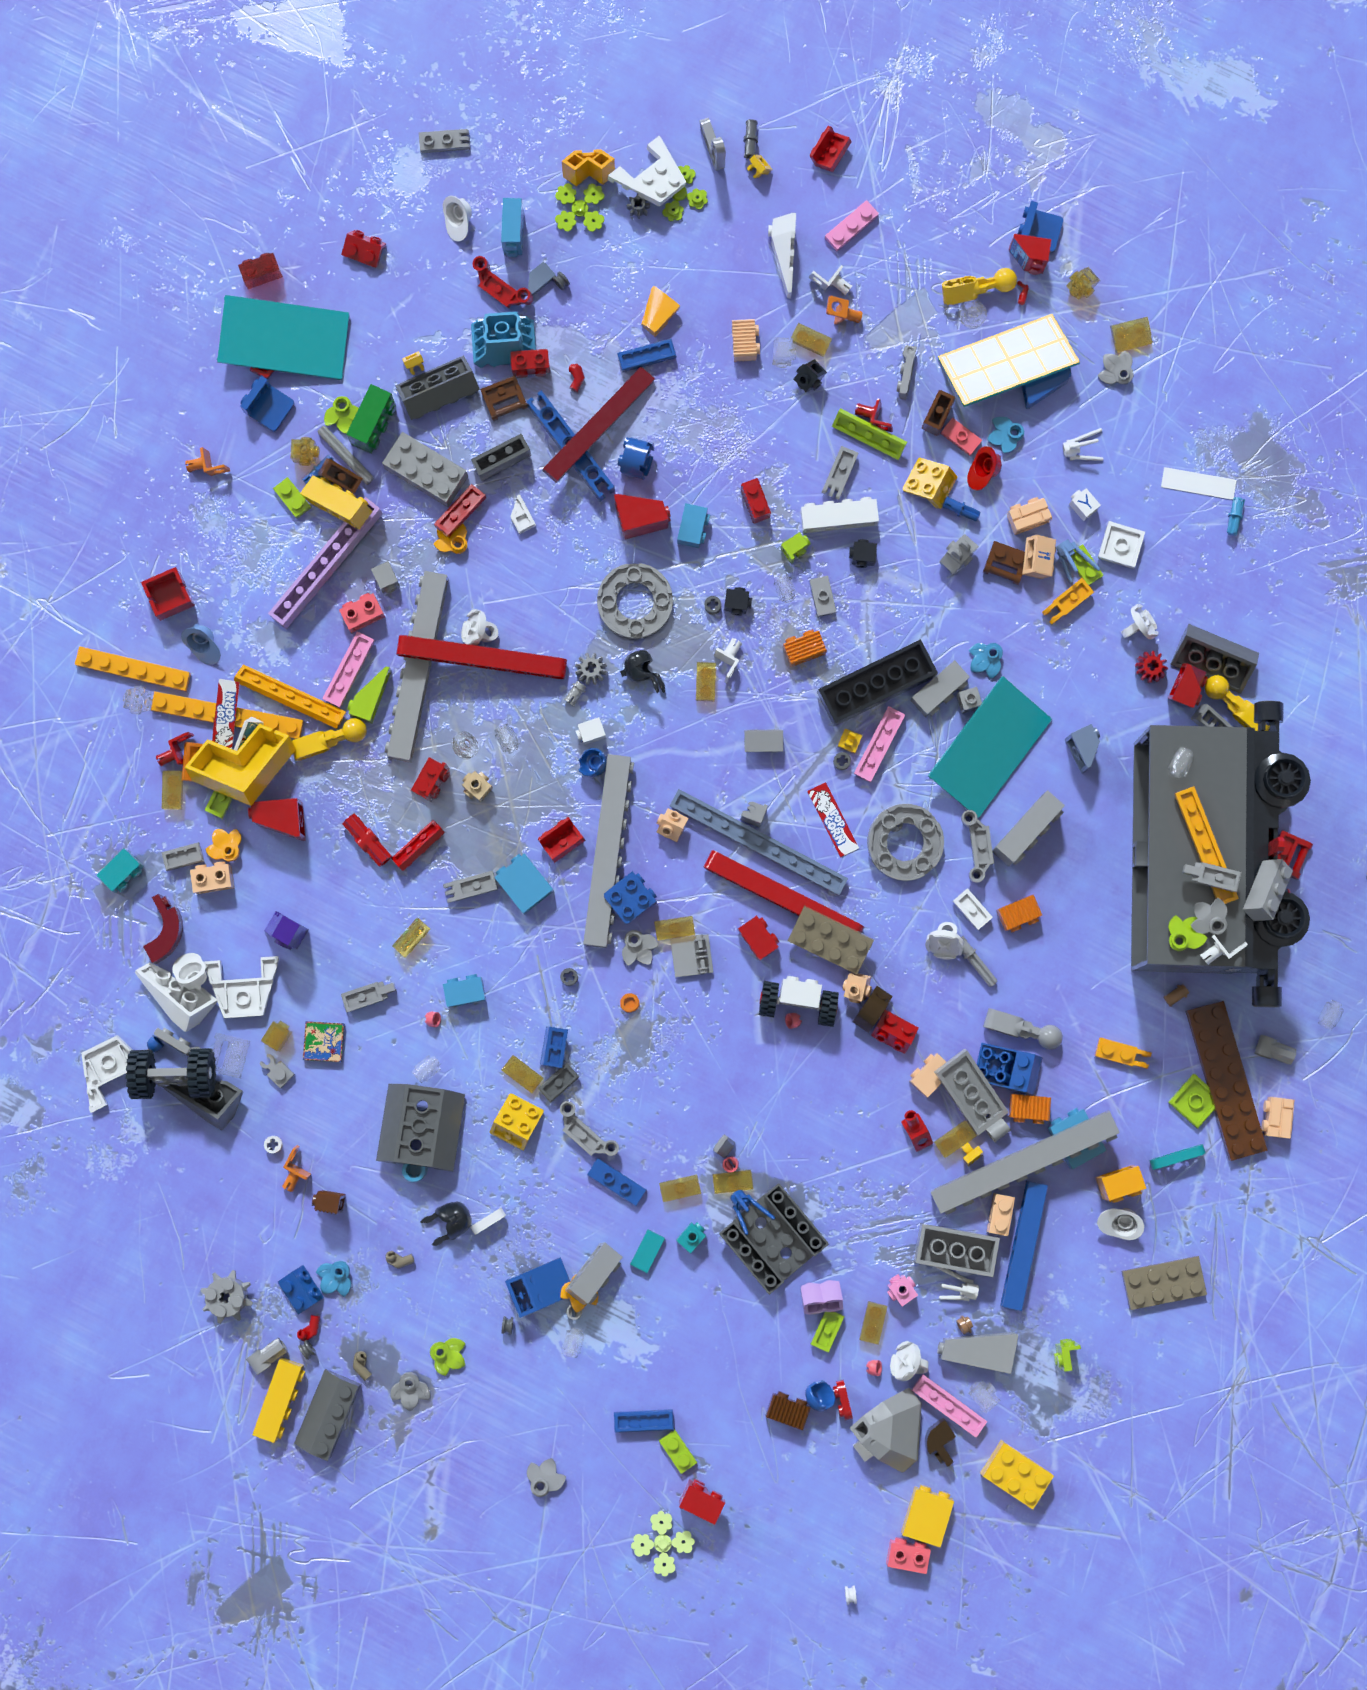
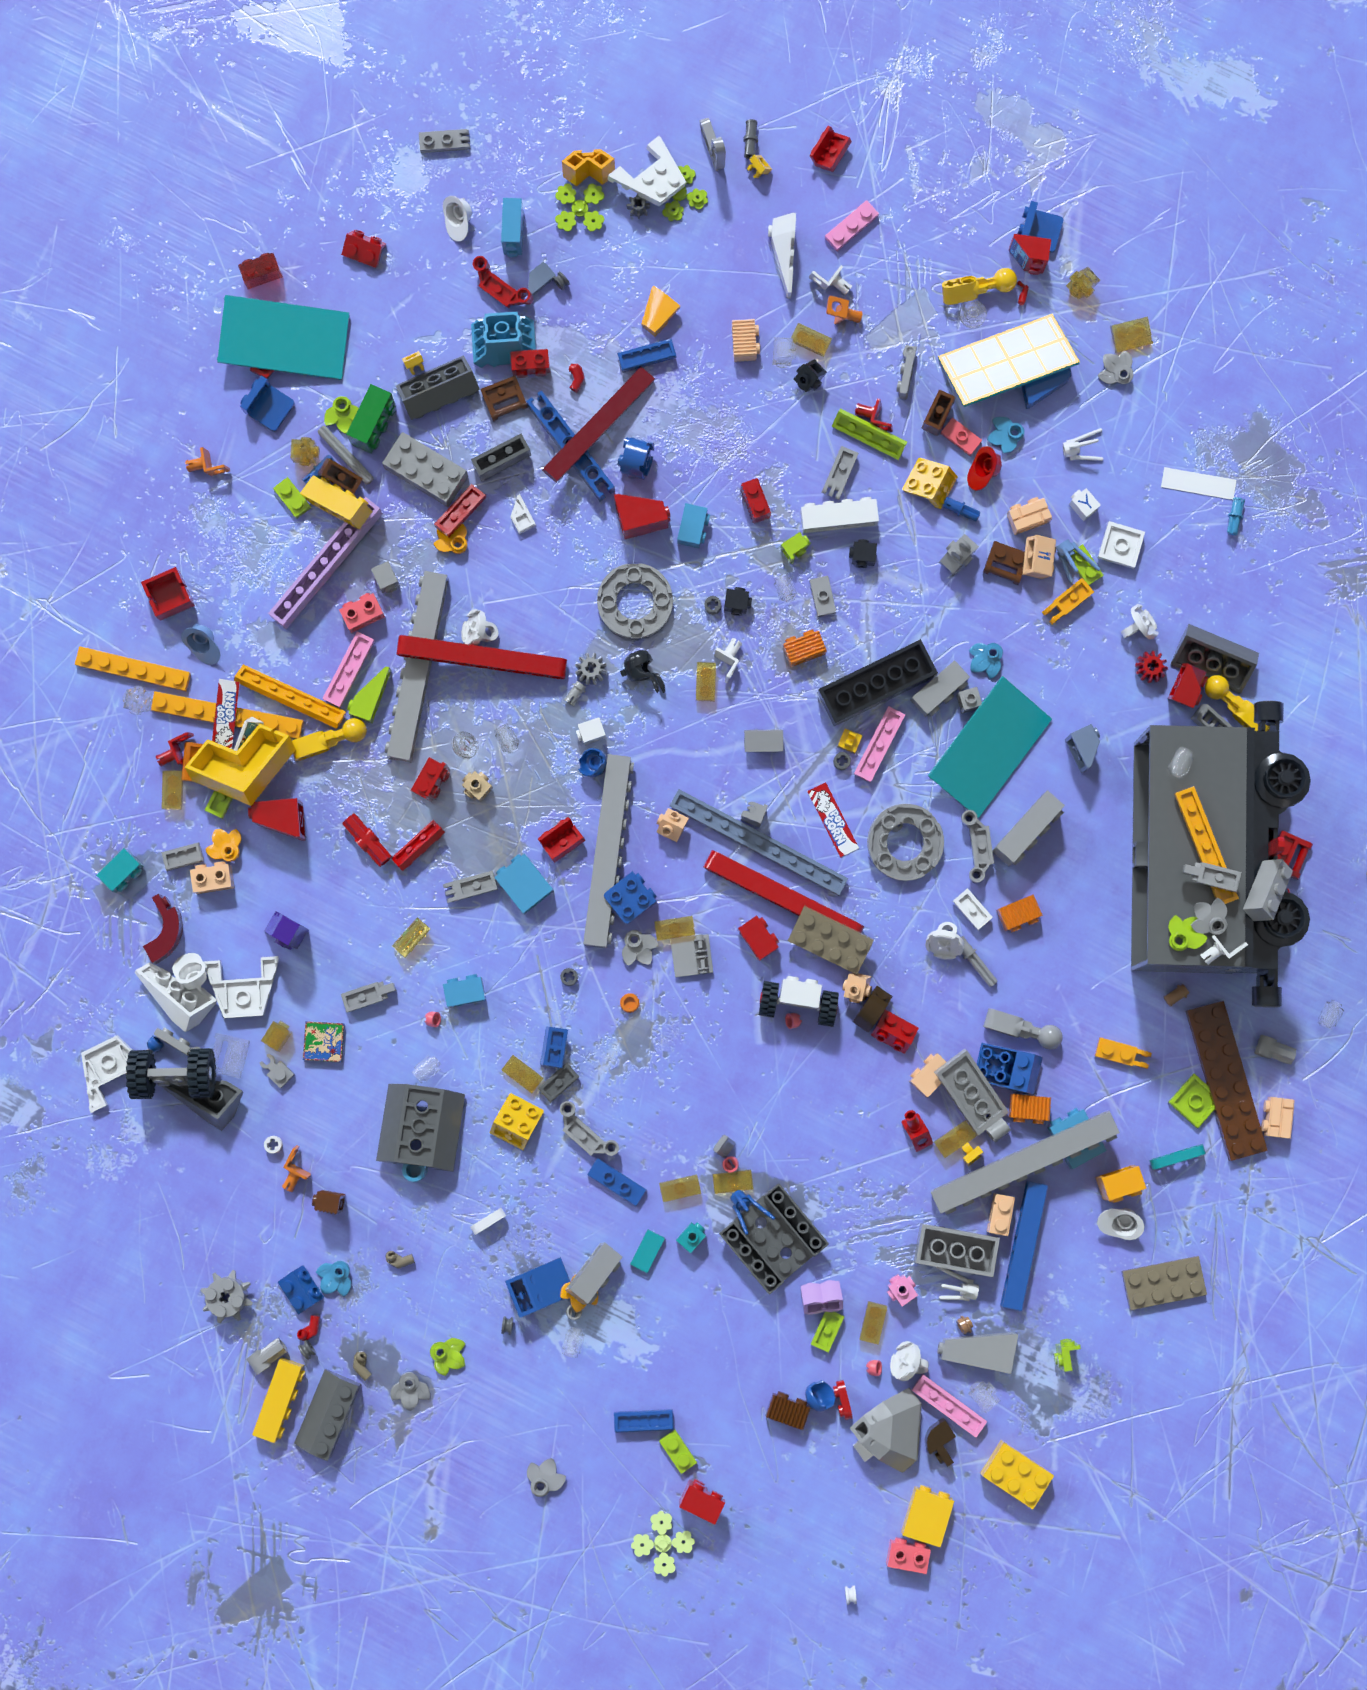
(456, 1217): black hair -> none

